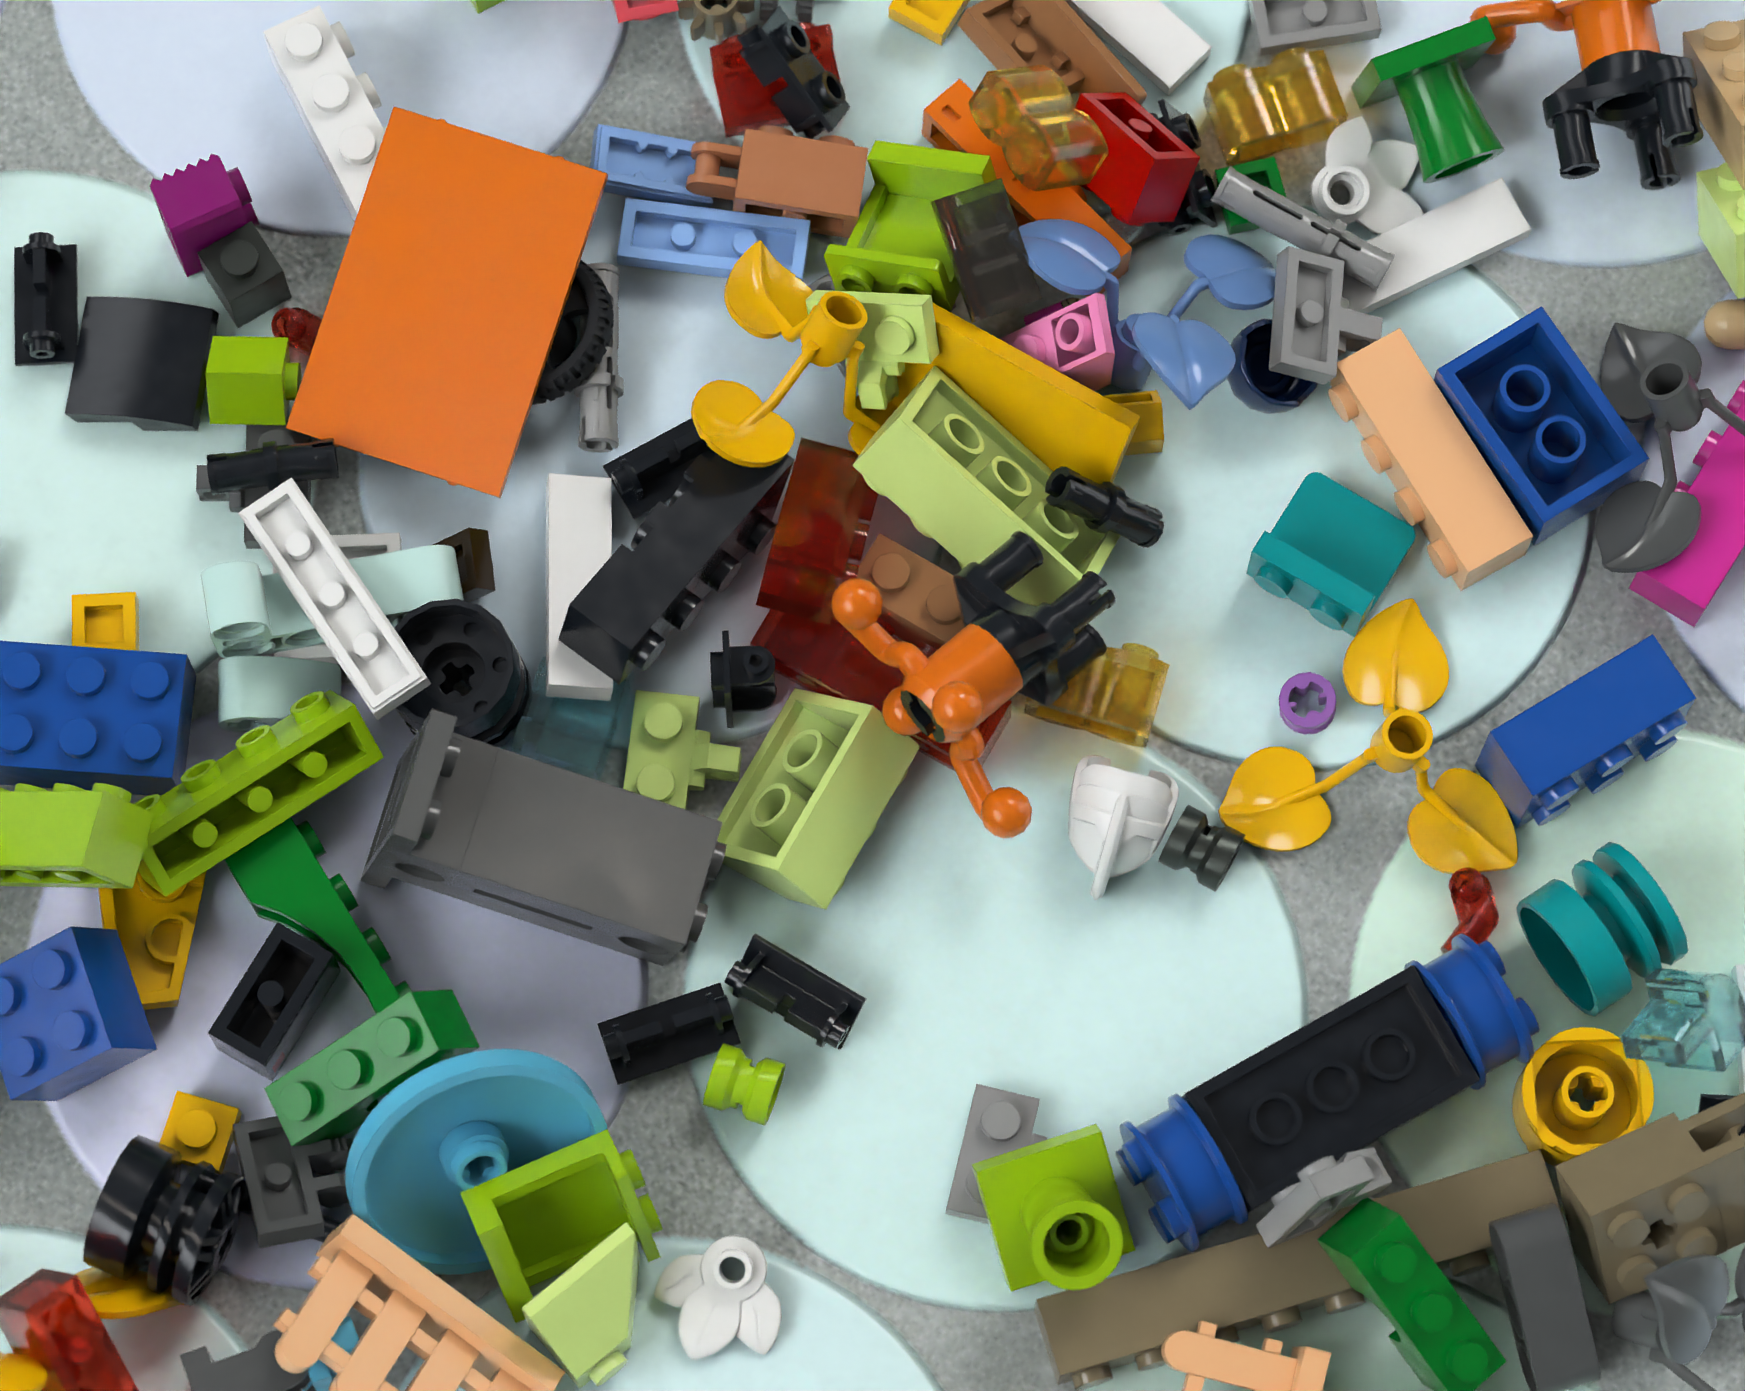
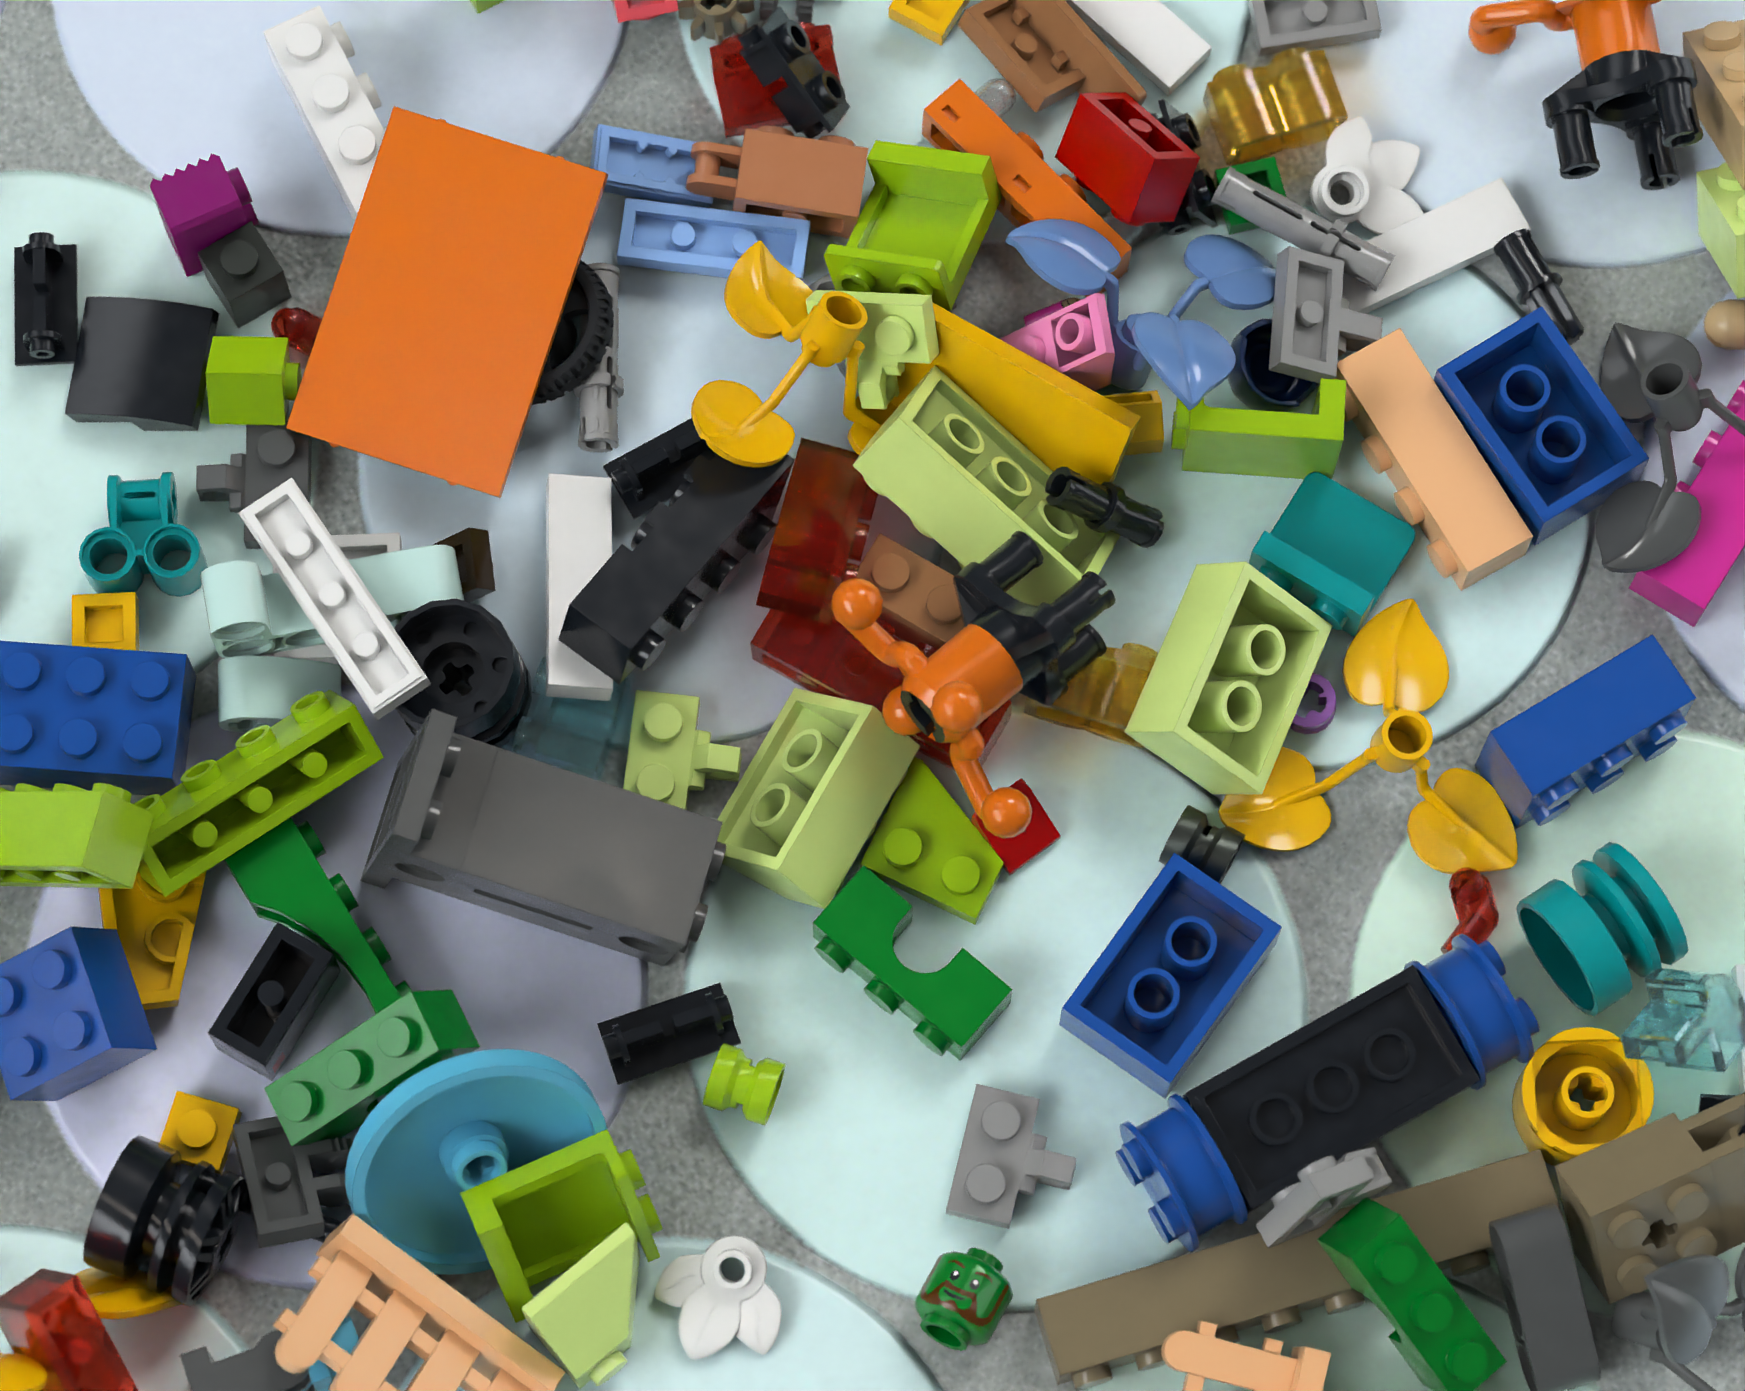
(145, 531): none -> teal piece
(272, 466): black pin -> none
(742, 678): black hinge -> none
(796, 992): black hinge -> none
(933, 848): none -> lime wing
(947, 1005): none -> green arch
(963, 1299): none -> green head
(986, 250): clear smoke brick -> none
(1024, 847): none -> red slope
(1038, 127): clear yellow brick -> none
(1055, 1211): lime plant -> none
(1117, 817): white helmet -> none
(1169, 975): none -> blue brick
(1229, 678): none -> yellowish green brick
(1263, 440): none -> lime panel
(1436, 98): green plant -> none
(1537, 283): none -> black axle

